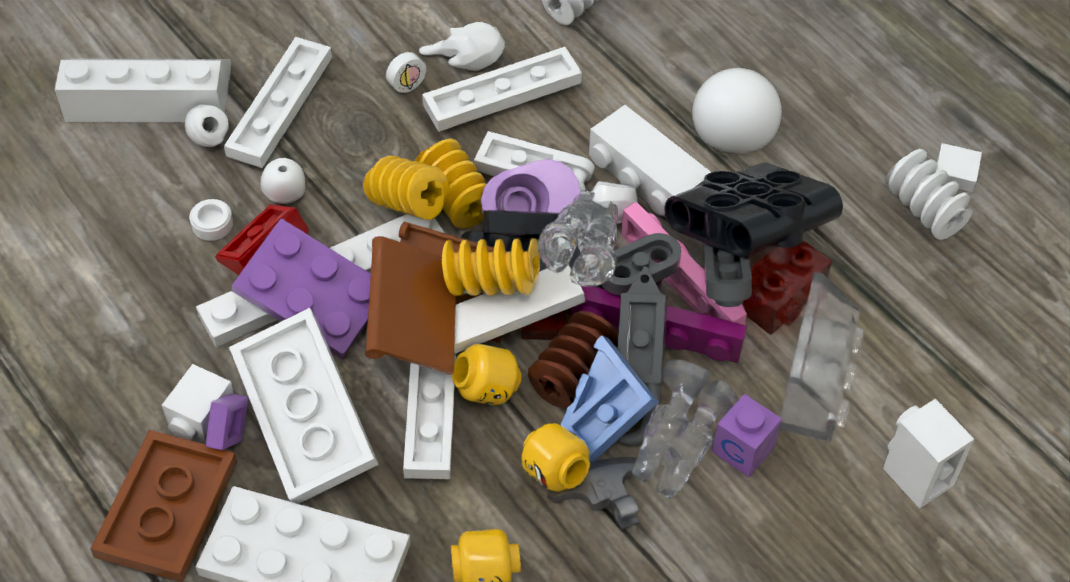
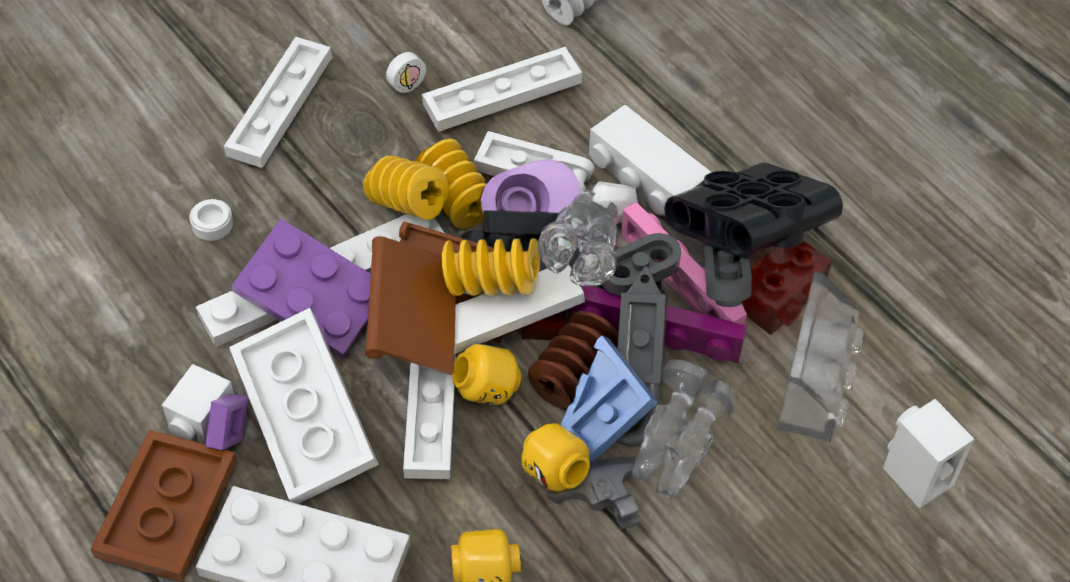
(139, 88): white slope -> none
(215, 125): white piece -> none
(247, 242): red slope -> none
(283, 181): white piece -> none
(474, 46): white piece -> none
(737, 111): white piece -> none
(746, 435): medium lavender brick -> none
(928, 194): white piece -> none
(960, 165): white tile -> none

